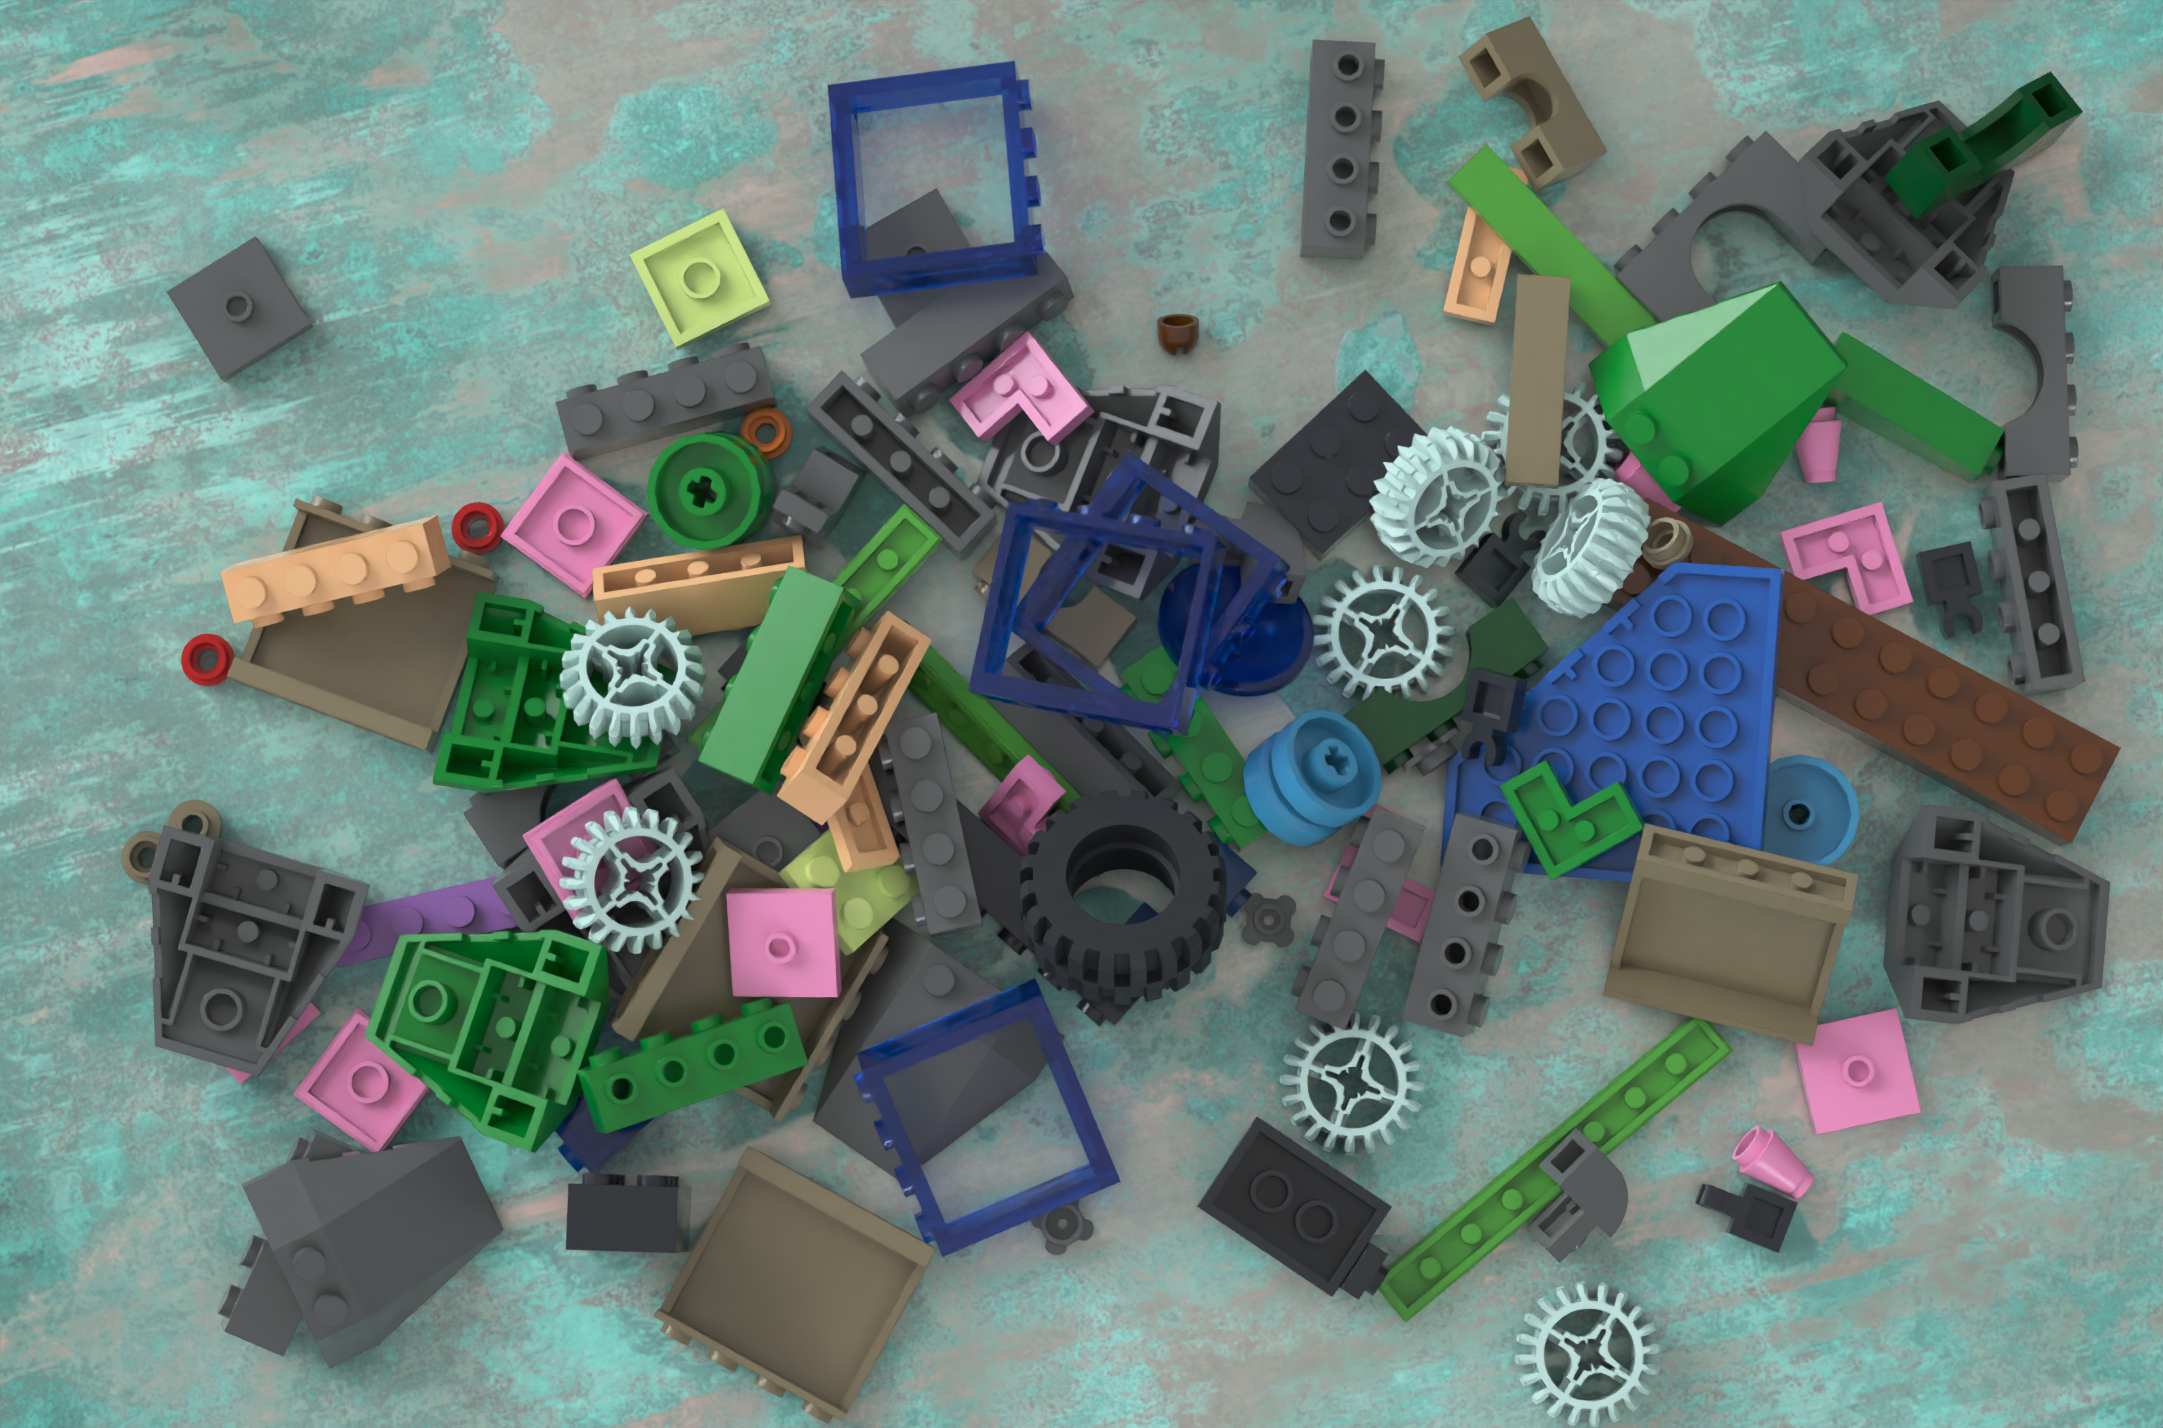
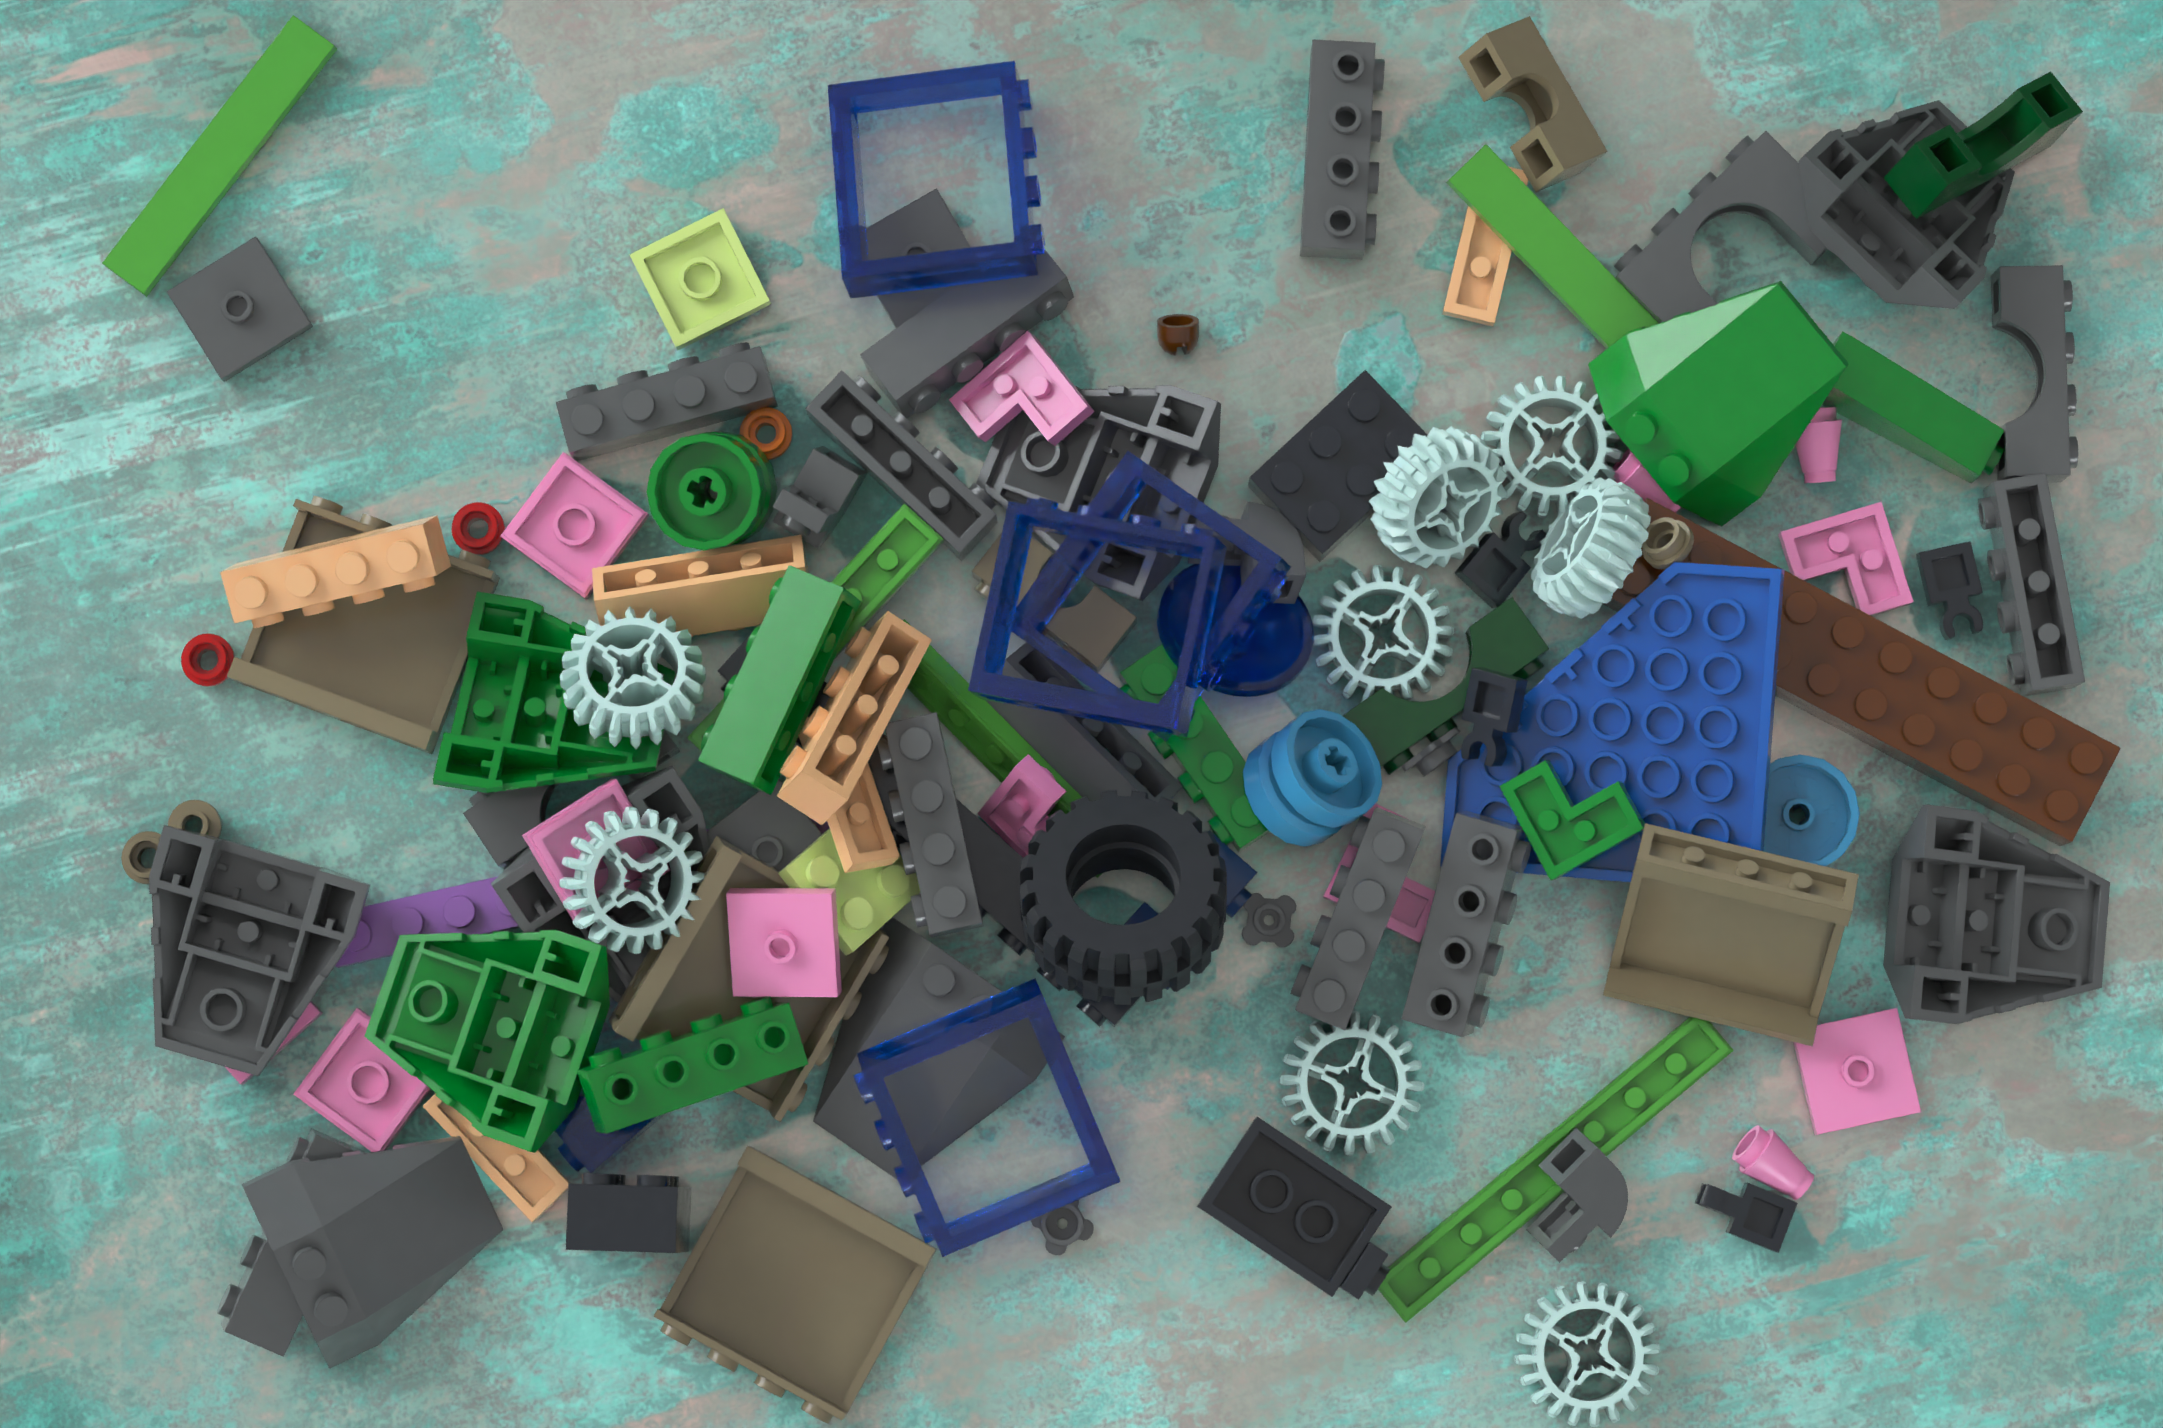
(219, 156): none -> bright green tile
(523, 1176): none -> light nougat plate
(1537, 381): dark tan tile -> none

